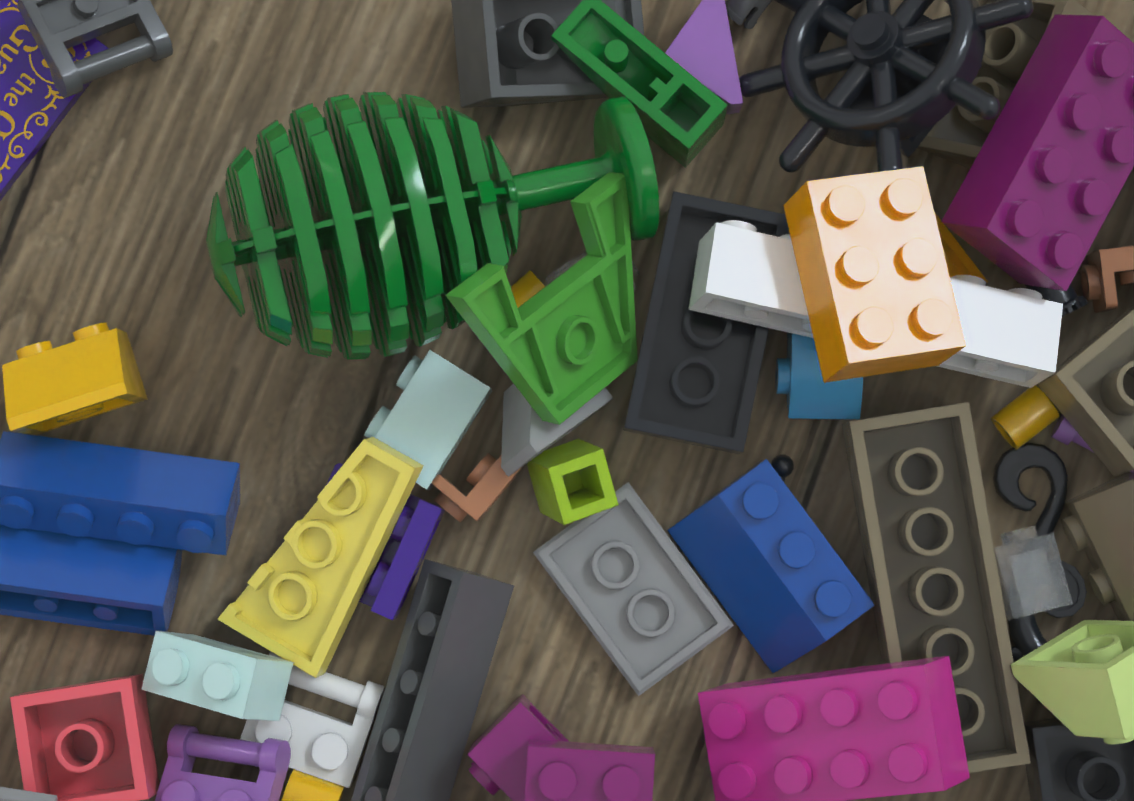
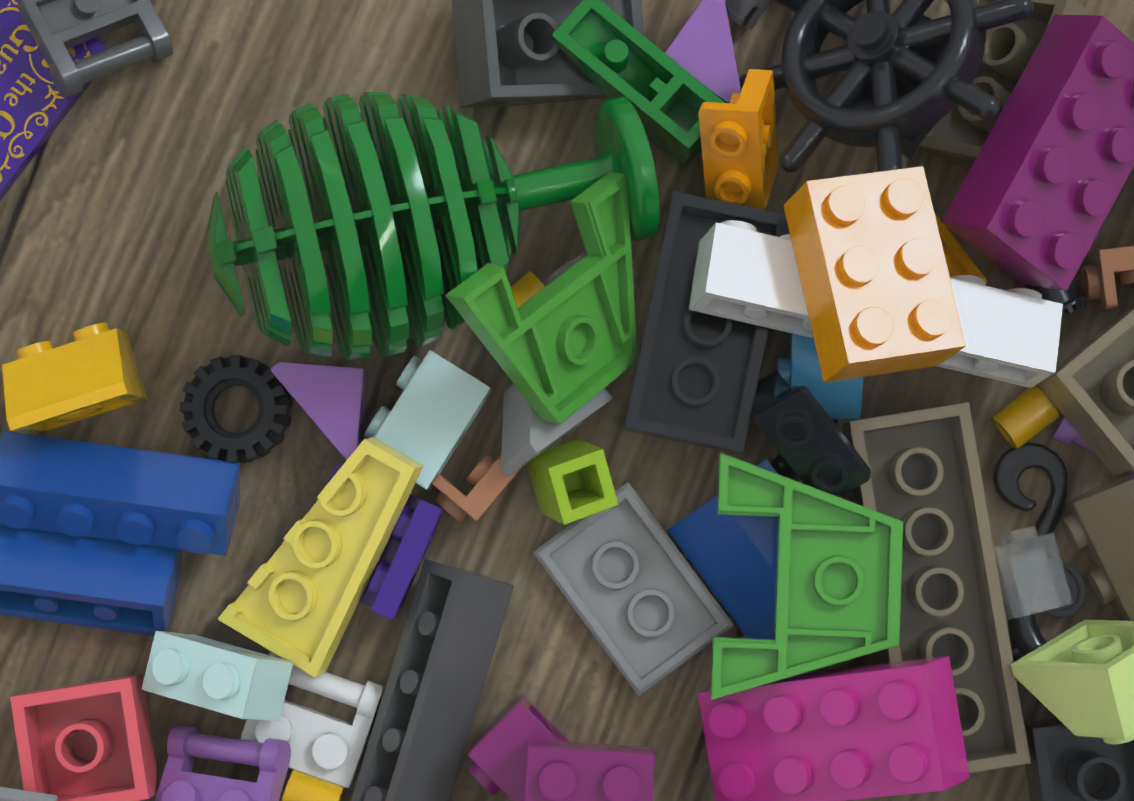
(201, 399): none -> black tyre
(331, 398): none -> medium lavender slope
(741, 143): none -> light orange bracket
(807, 437): none -> black bracket
(832, 580): none -> bright green wing

